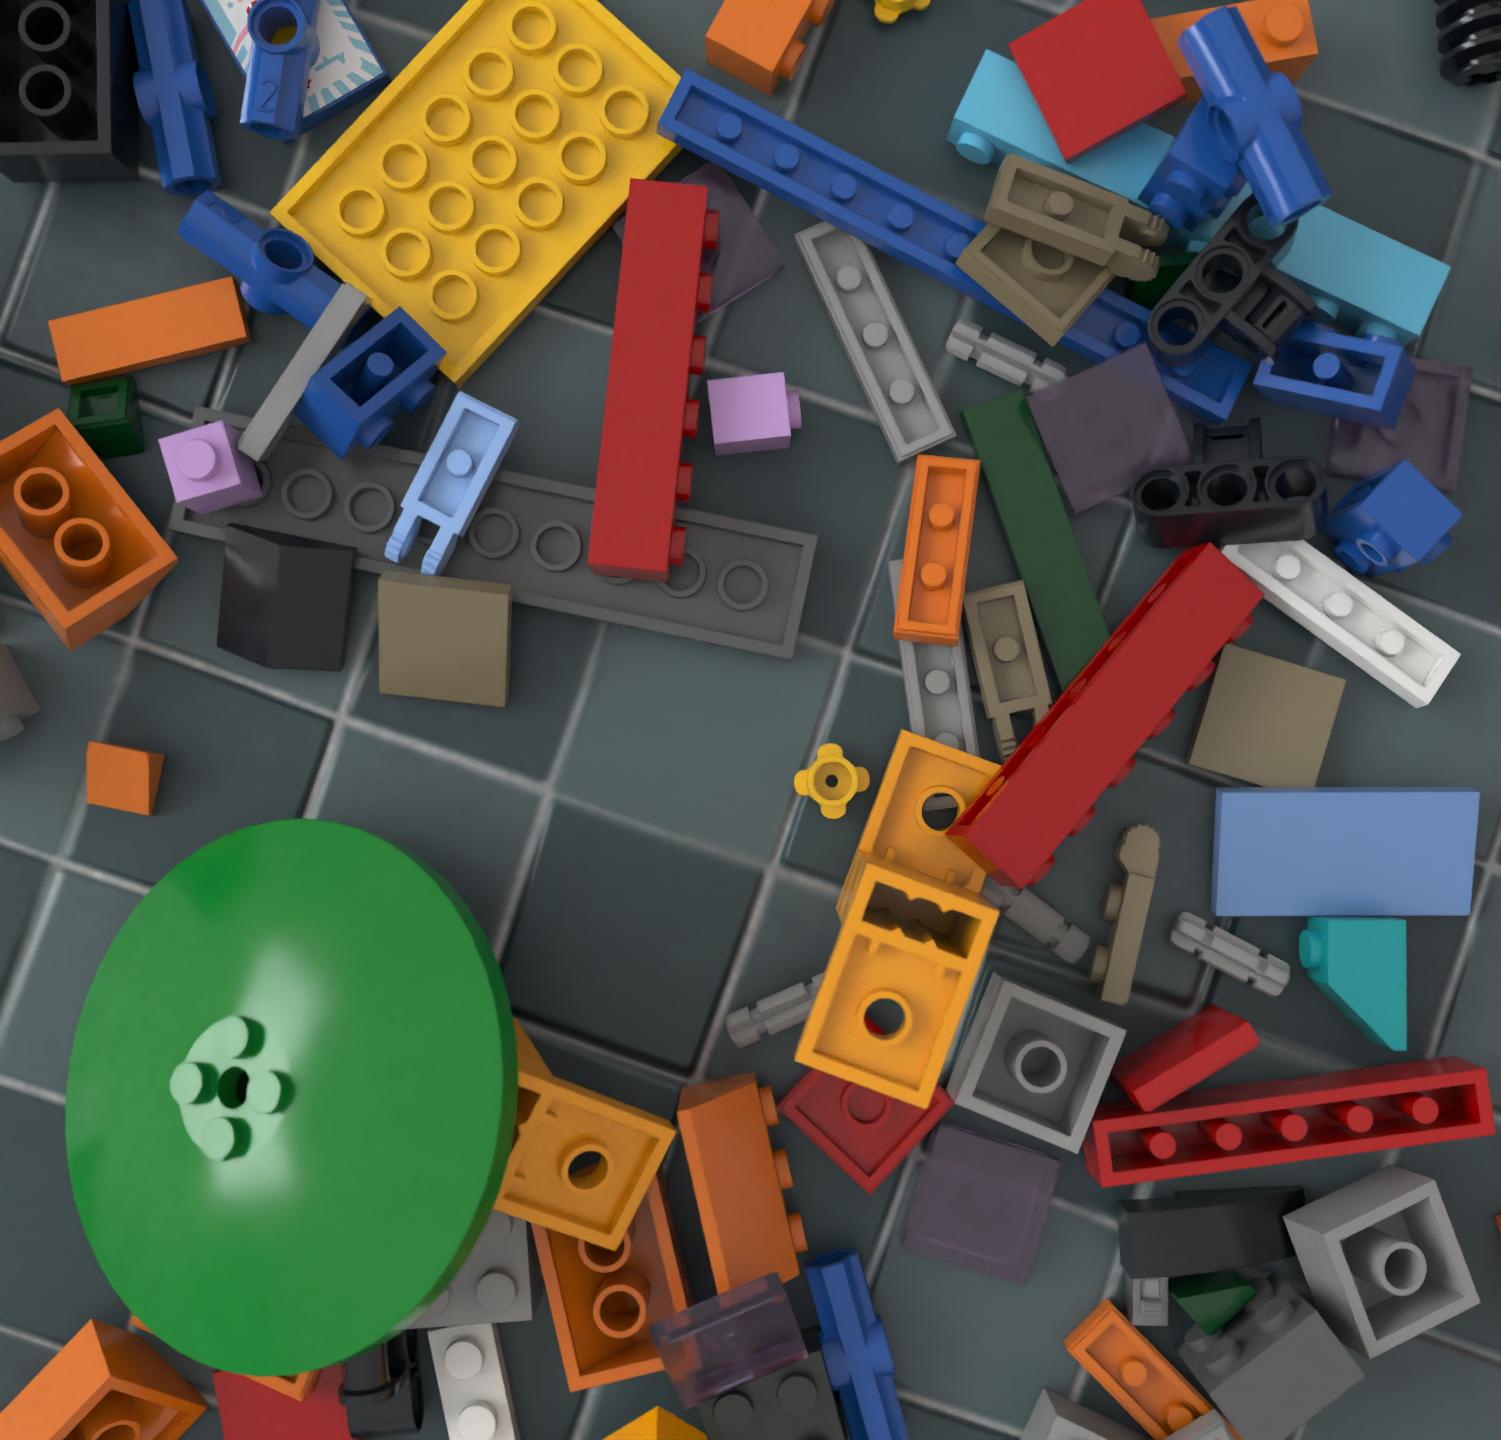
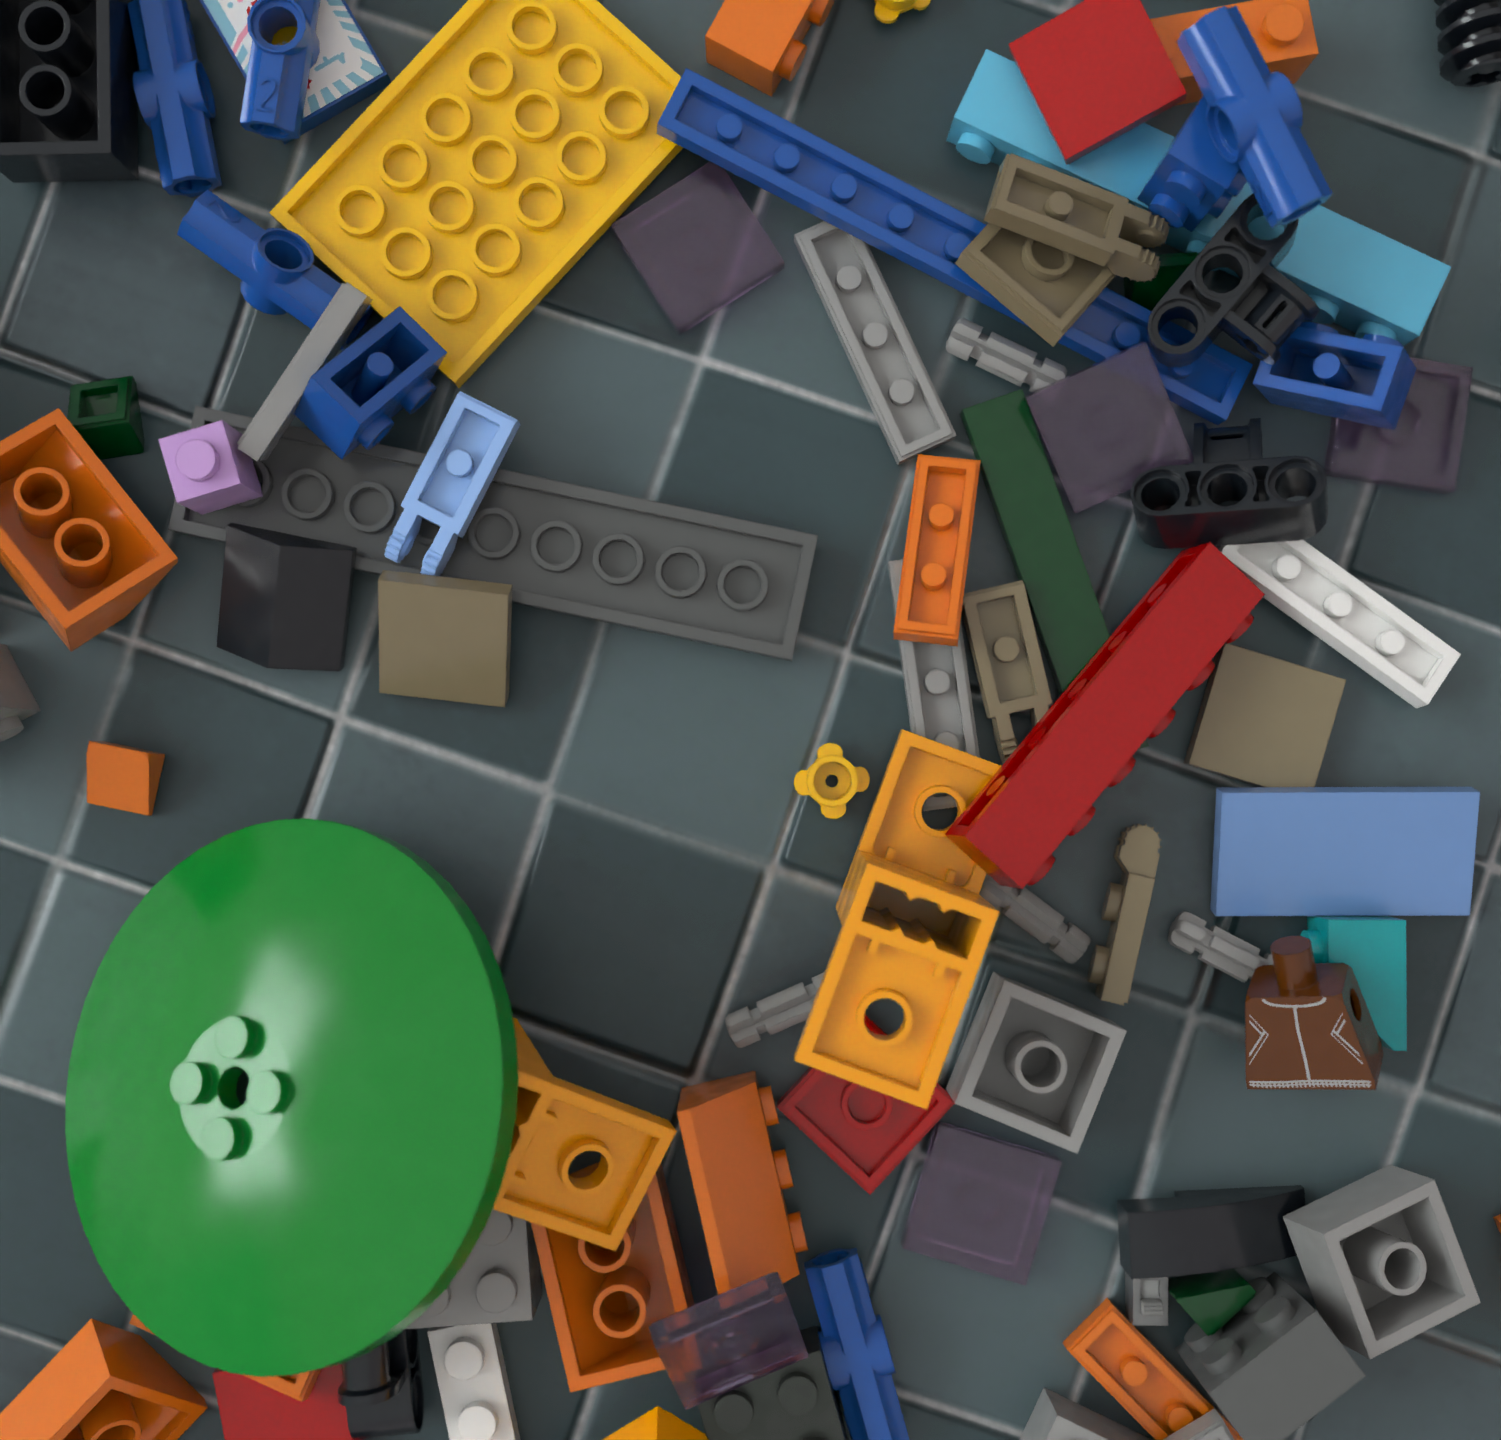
(150, 331): orange tile -> none
(651, 379): red brick -> none
(752, 413): lavender brick -> none
(1183, 1057): red tile -> none
(1289, 1121): red brick -> none
(1308, 1024): none -> reddish brown torso
(1391, 522): blue brick -> none

